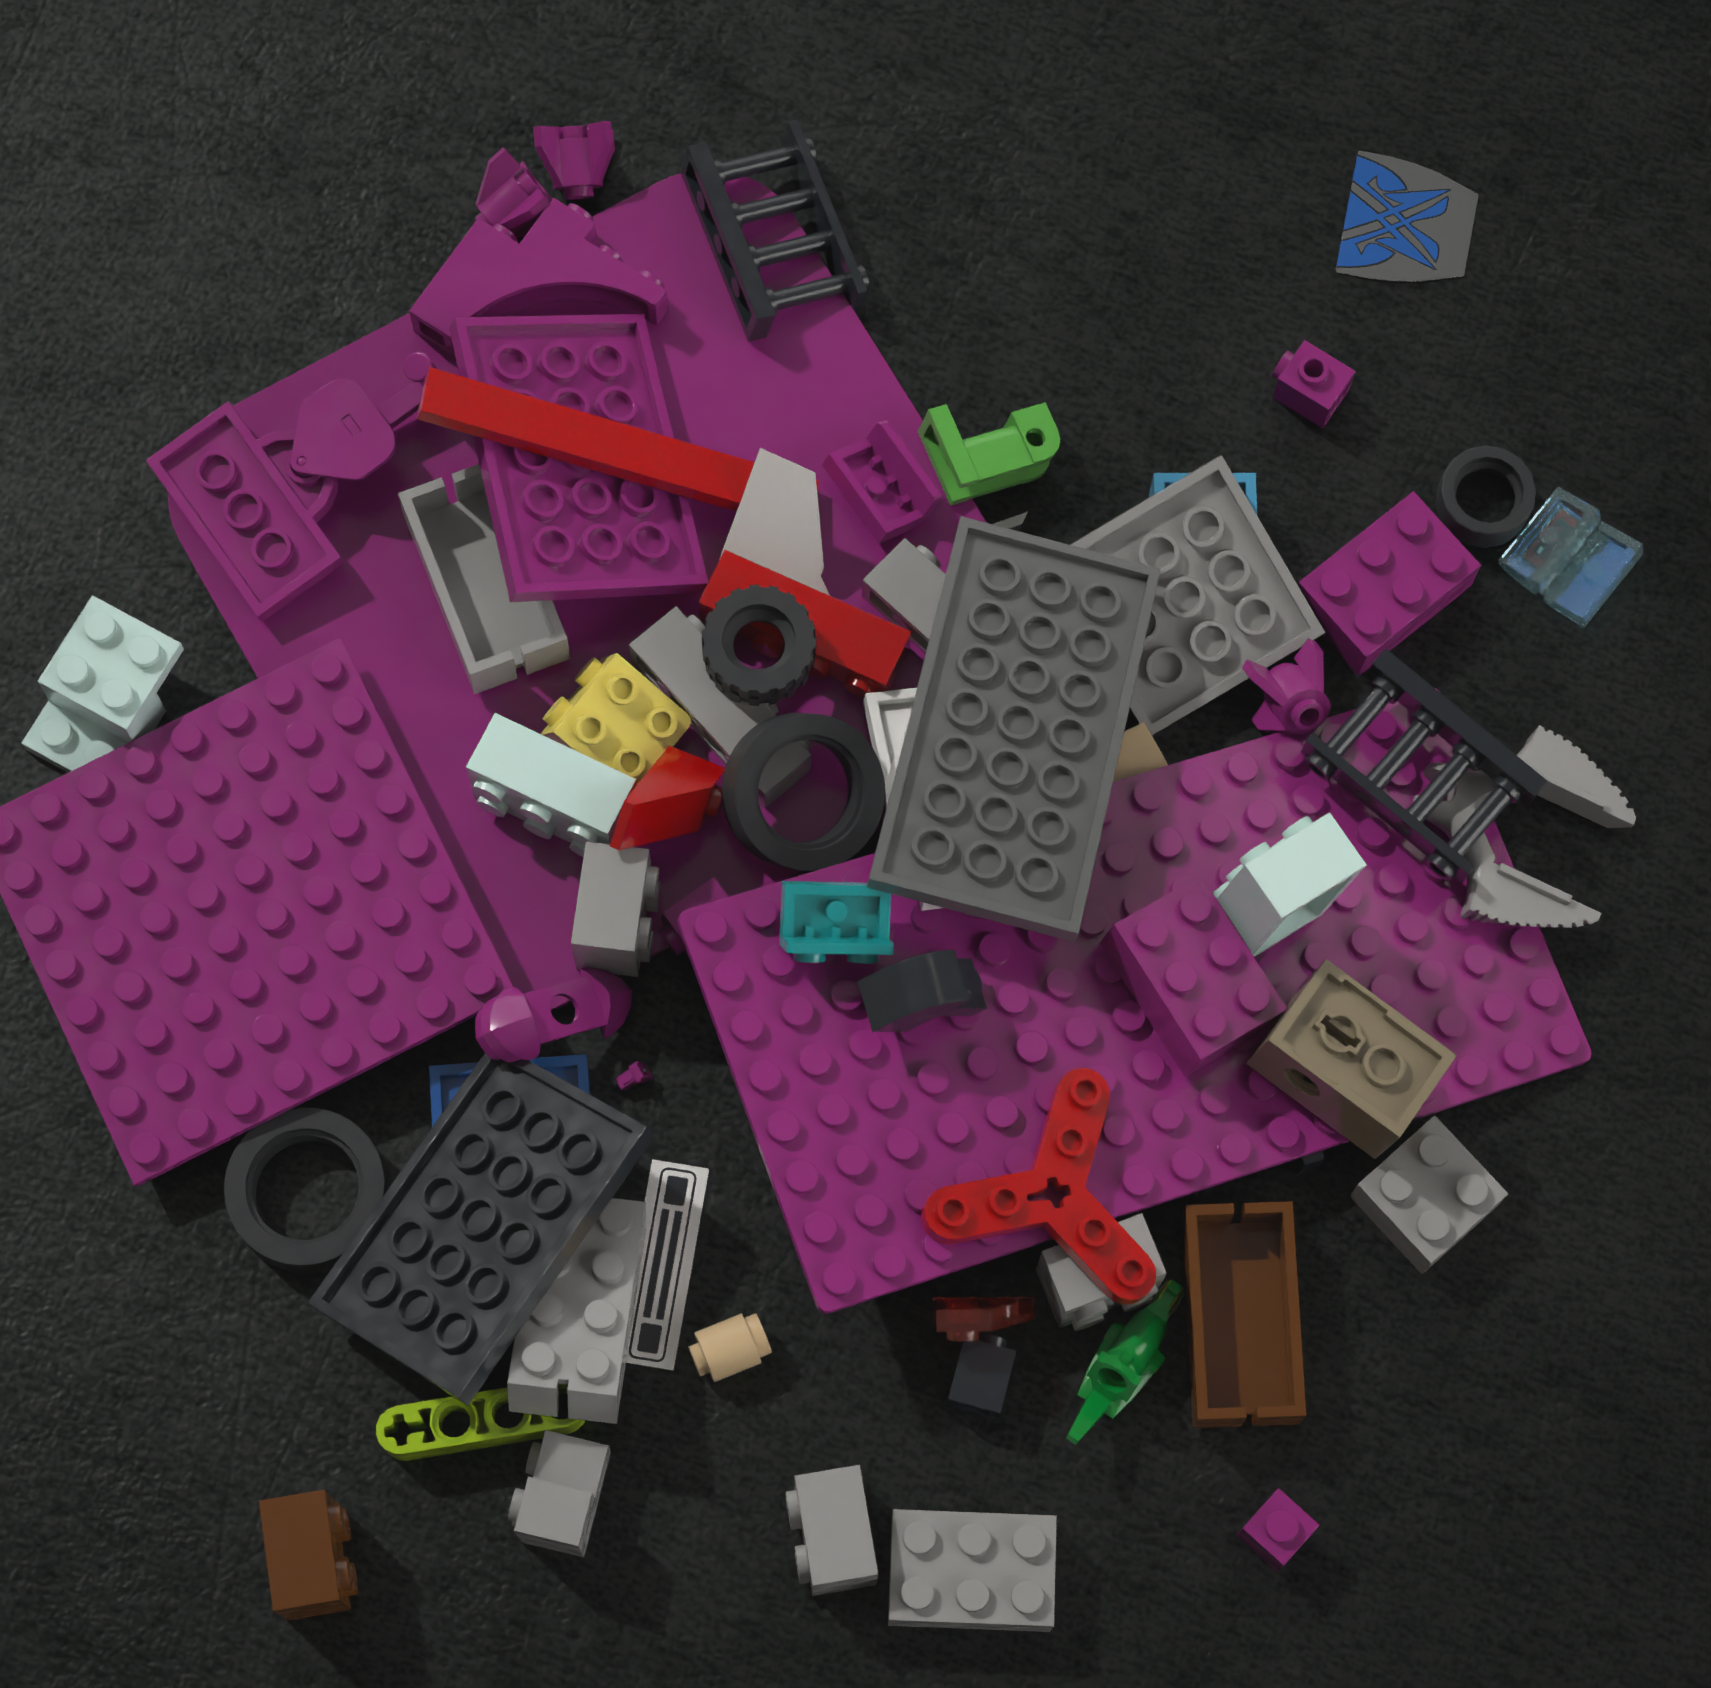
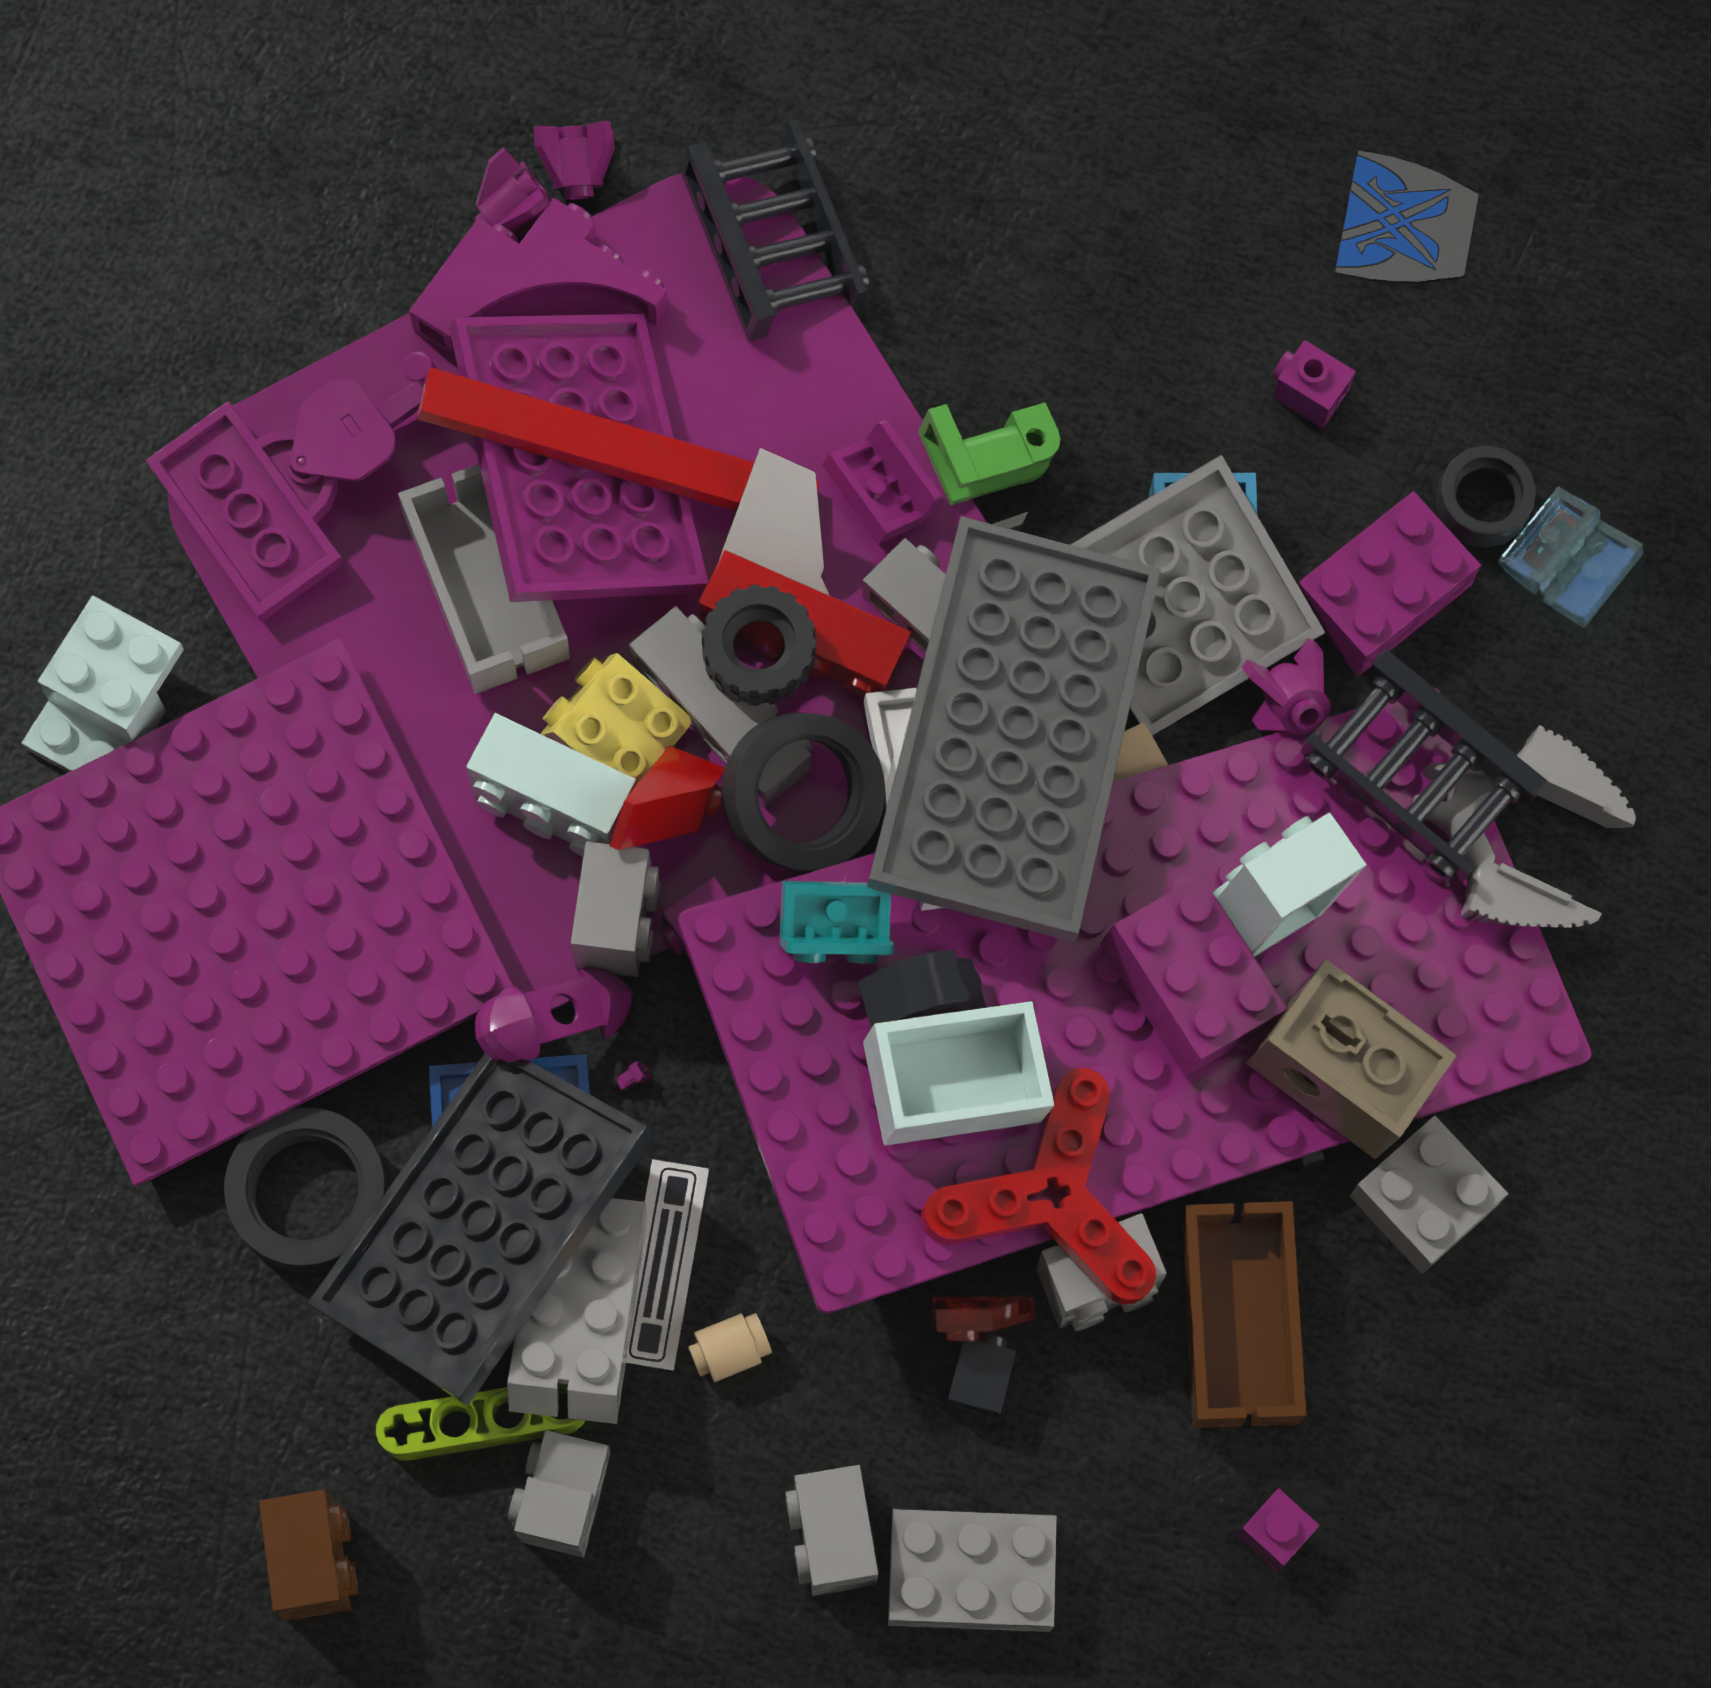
(958, 1073): none -> light aqua piece
(1125, 1360): green animal -> none

